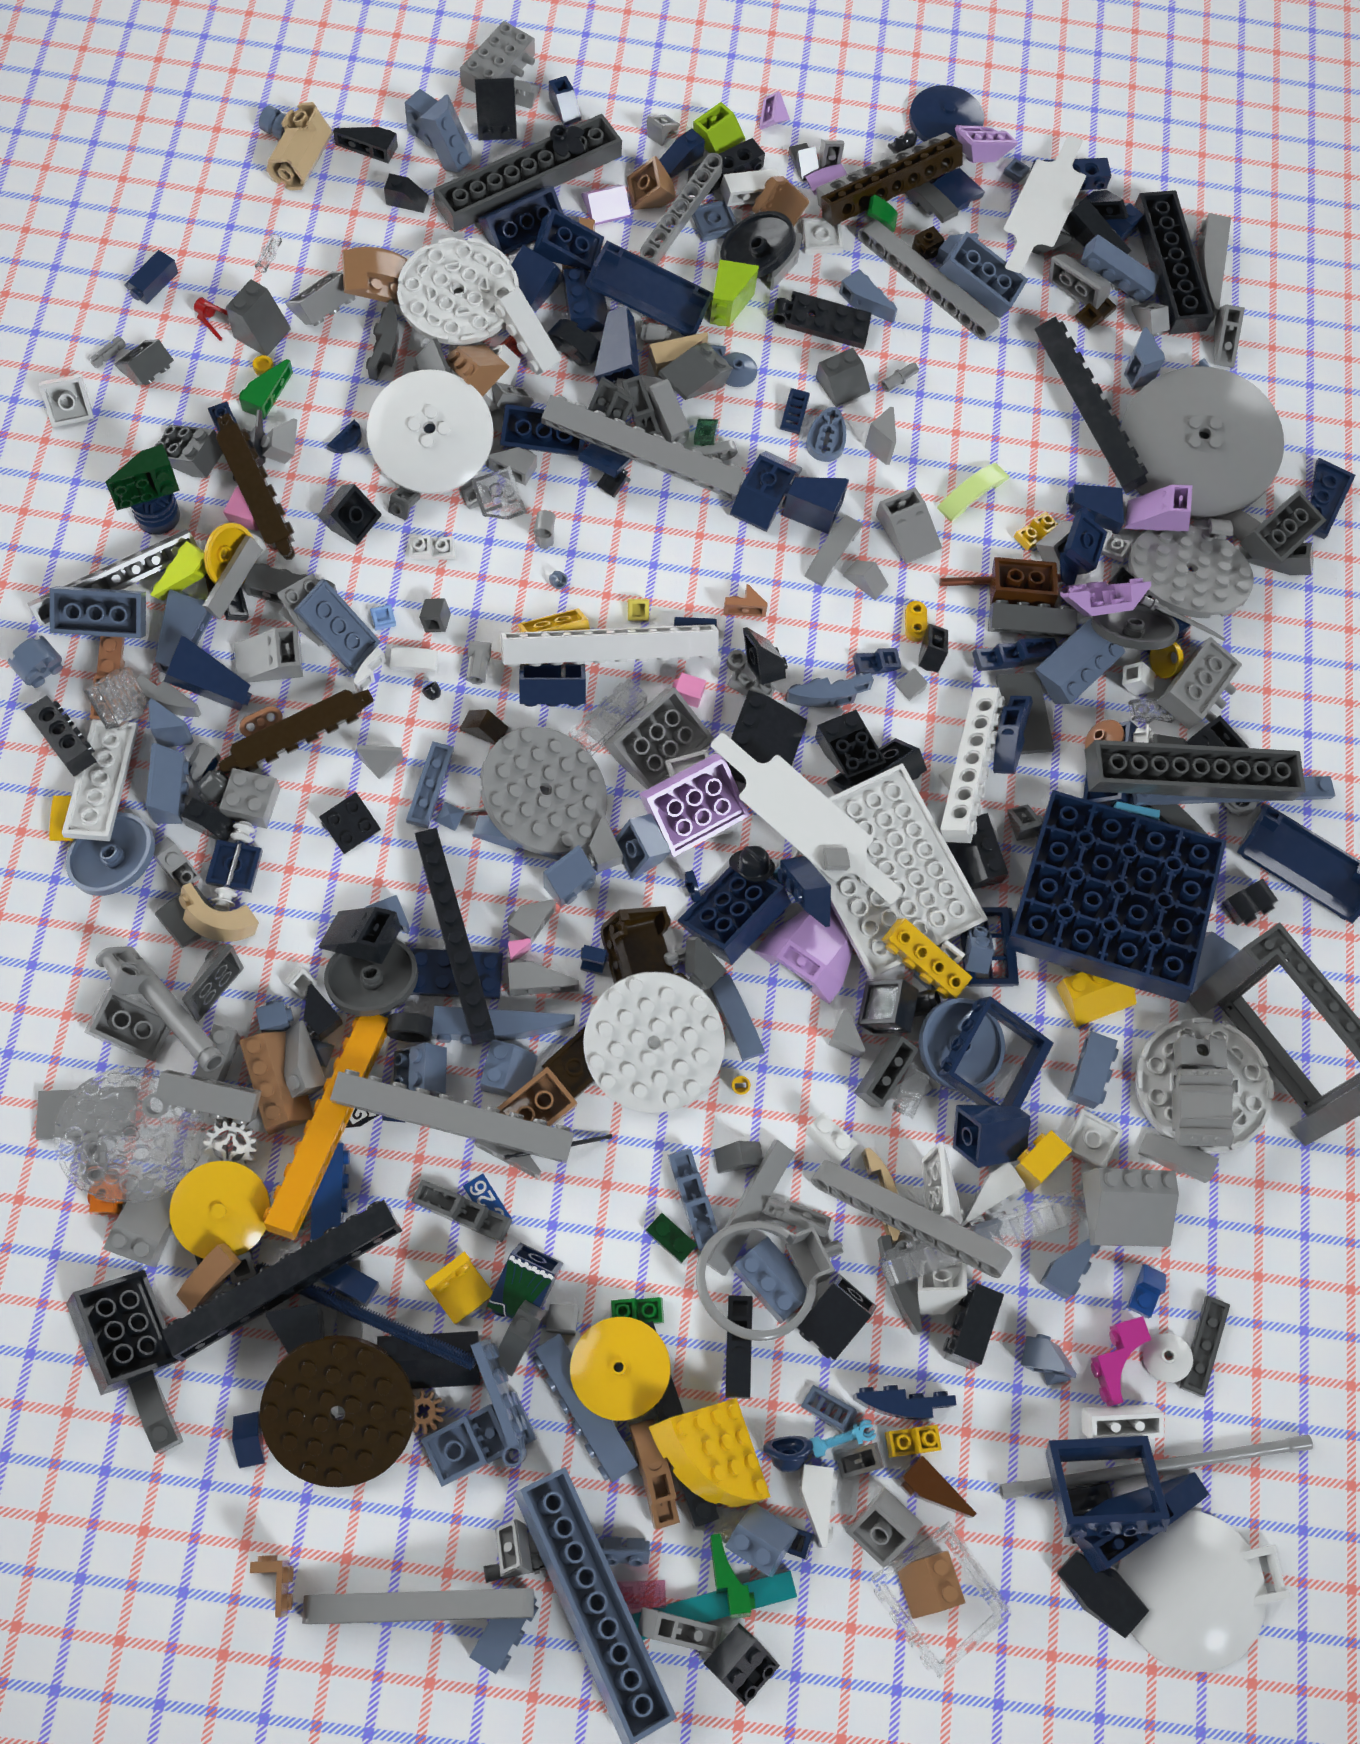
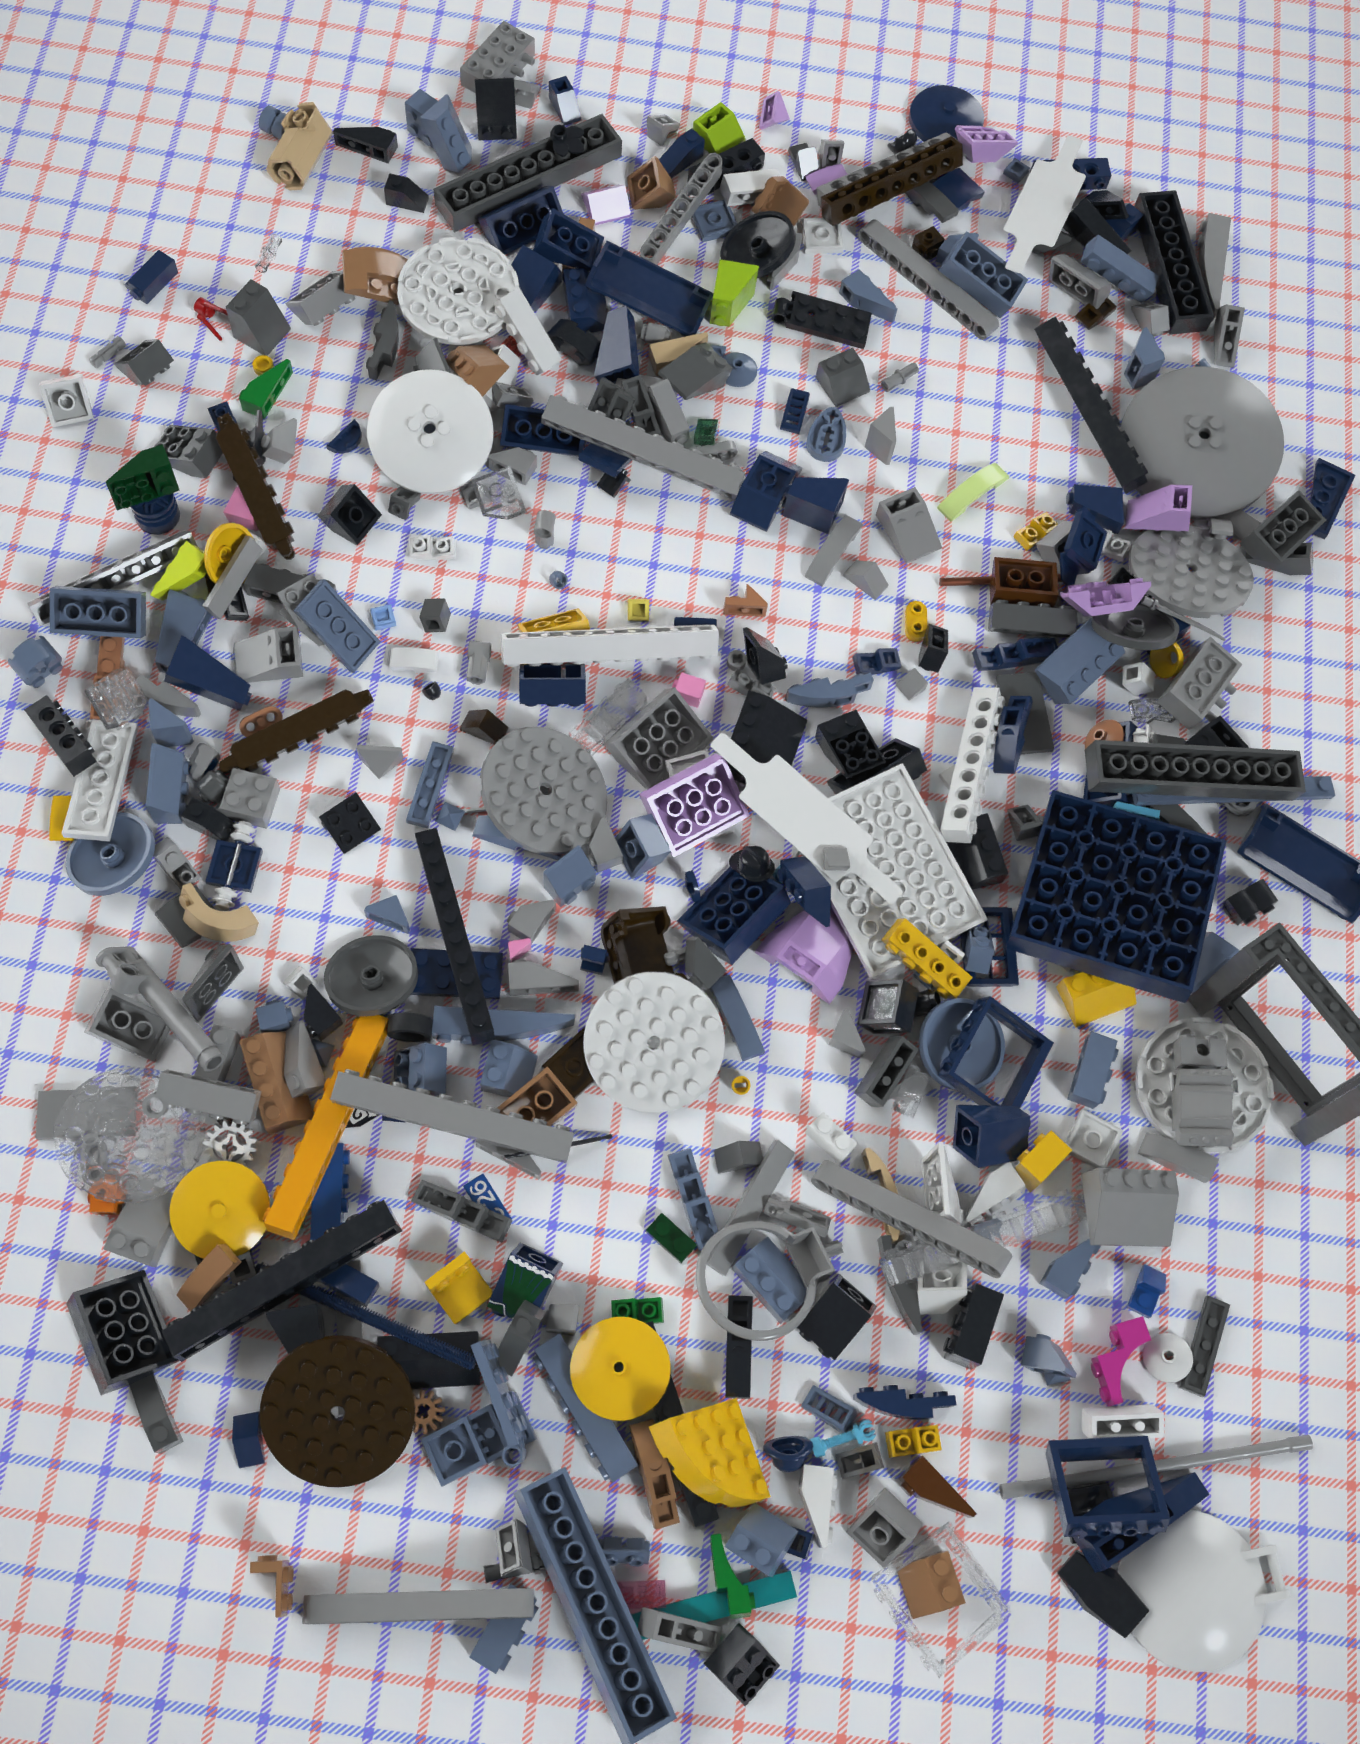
(362, 933): black slope -> none
(365, 673): white slope -> none
(883, 212): green slope -> none

